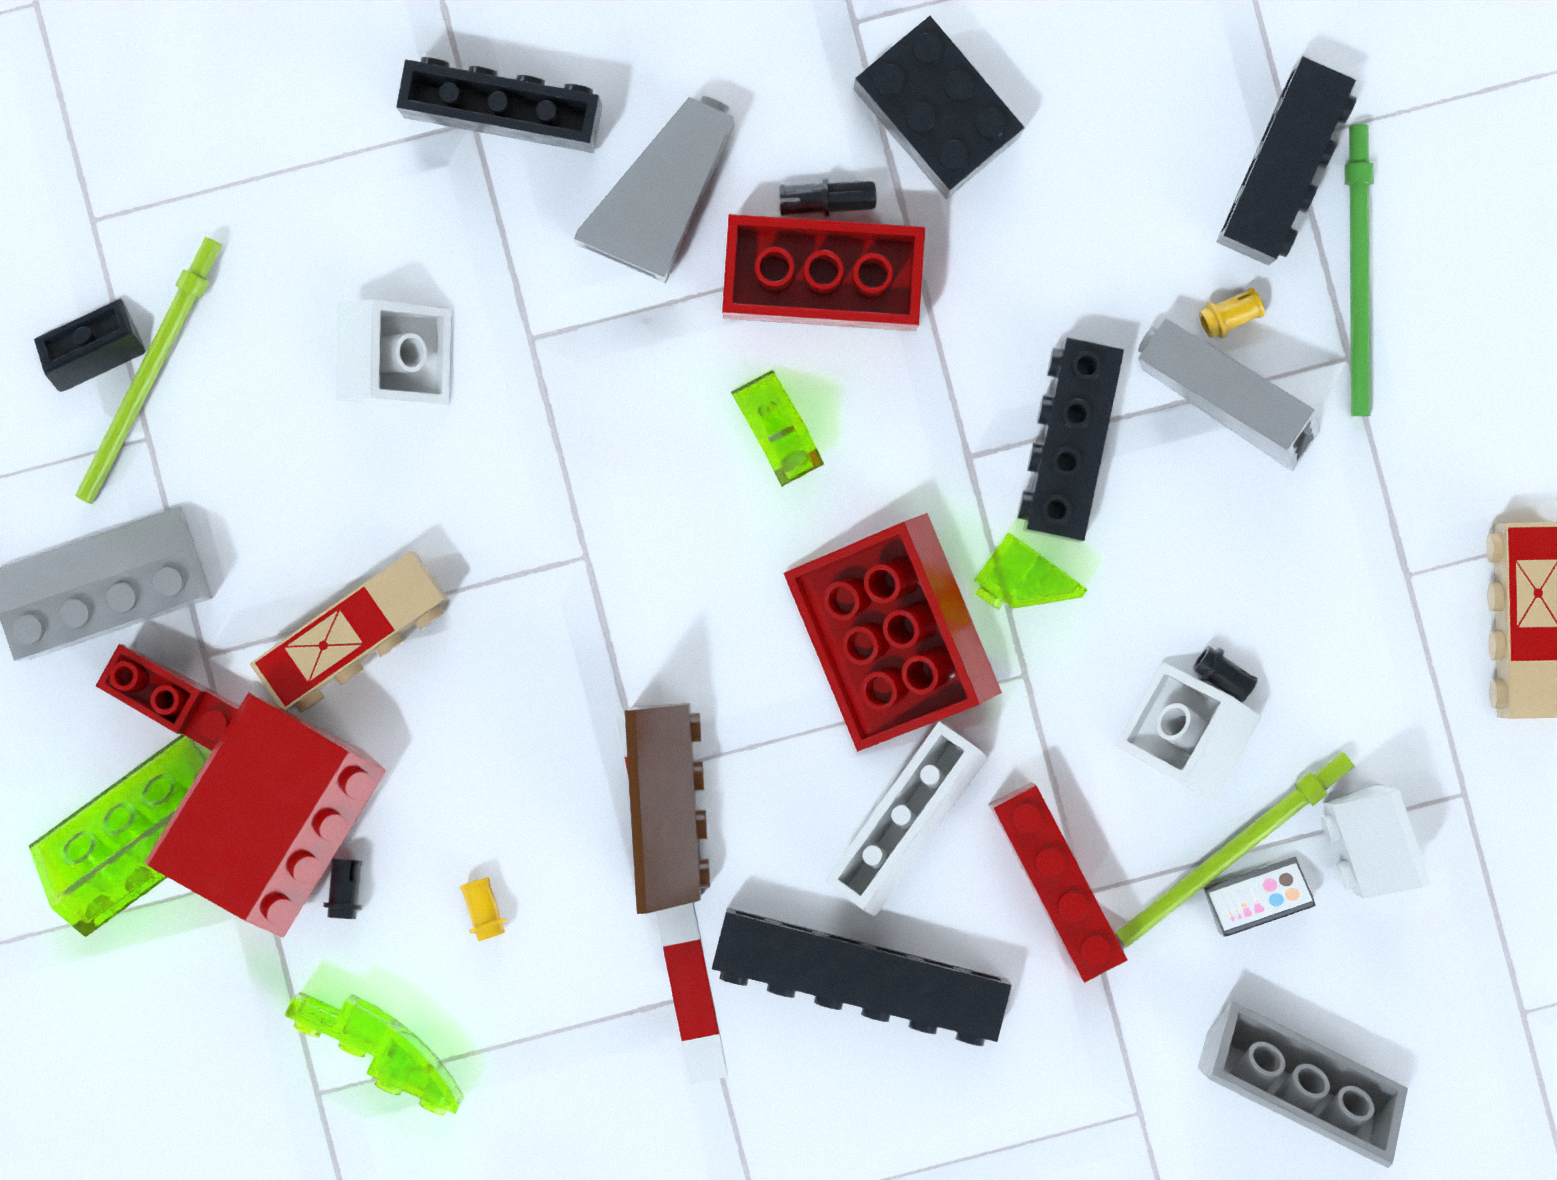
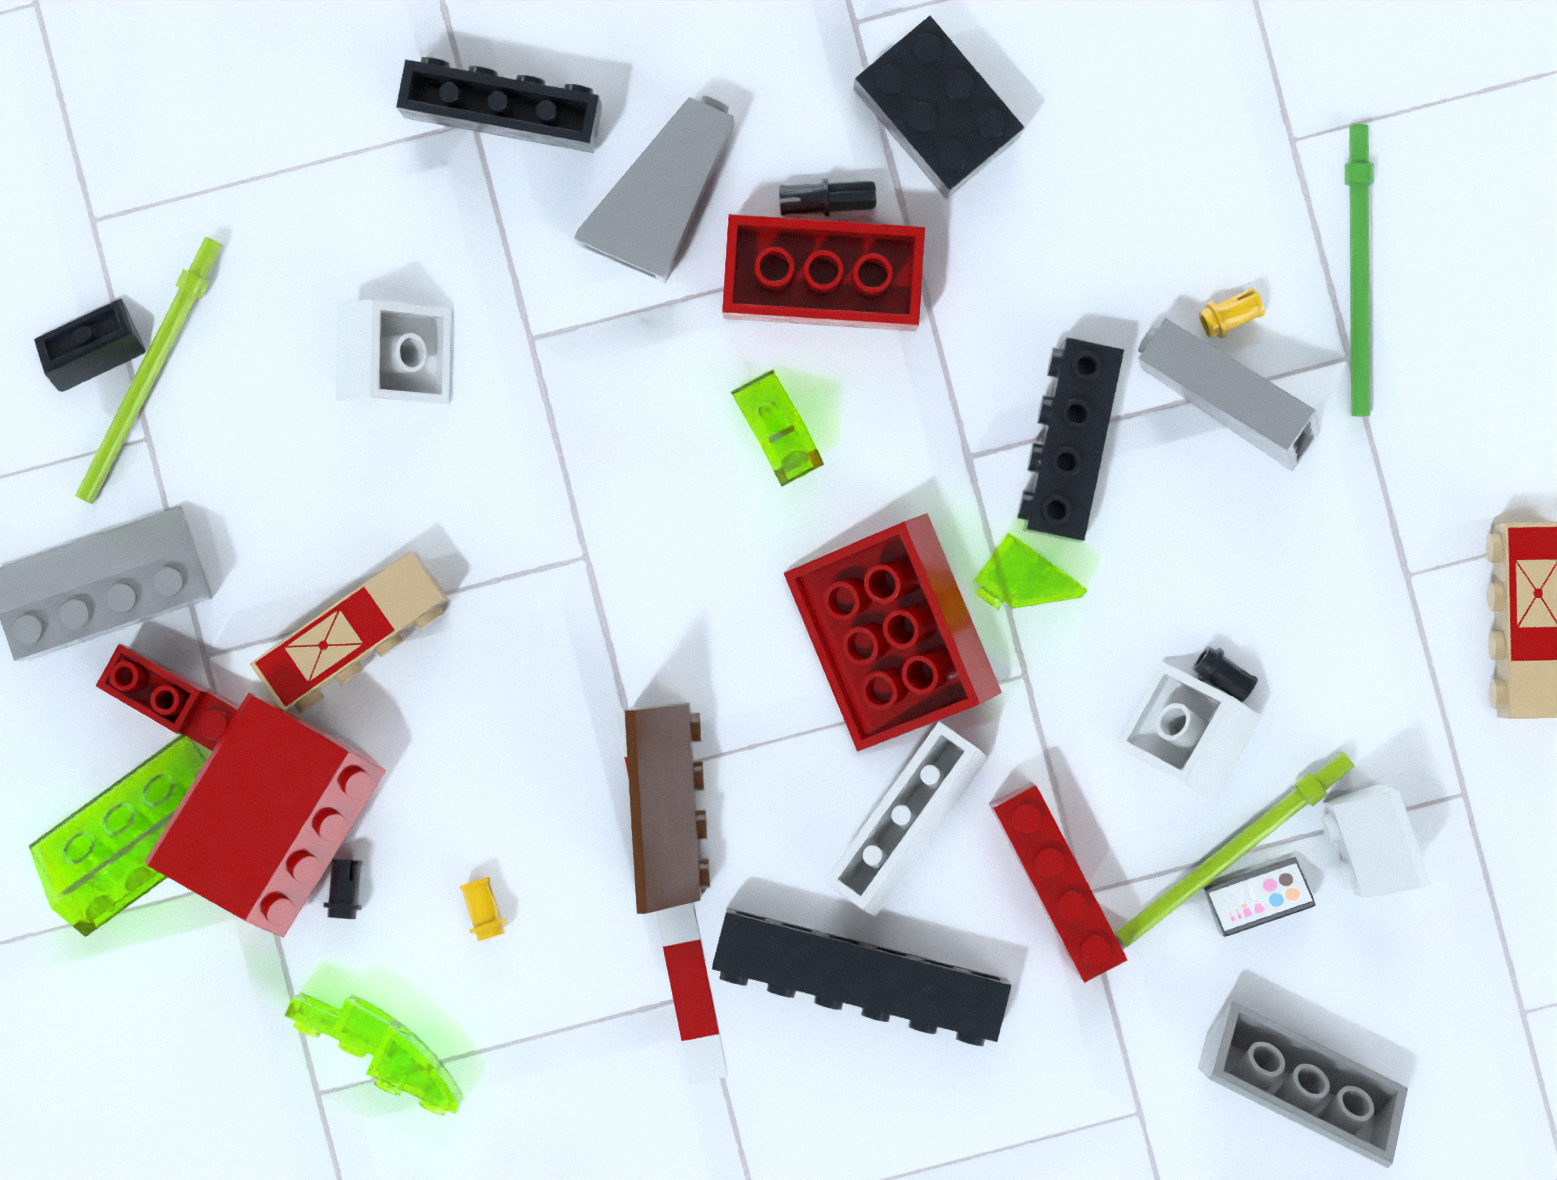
(1286, 162): black brick -> none

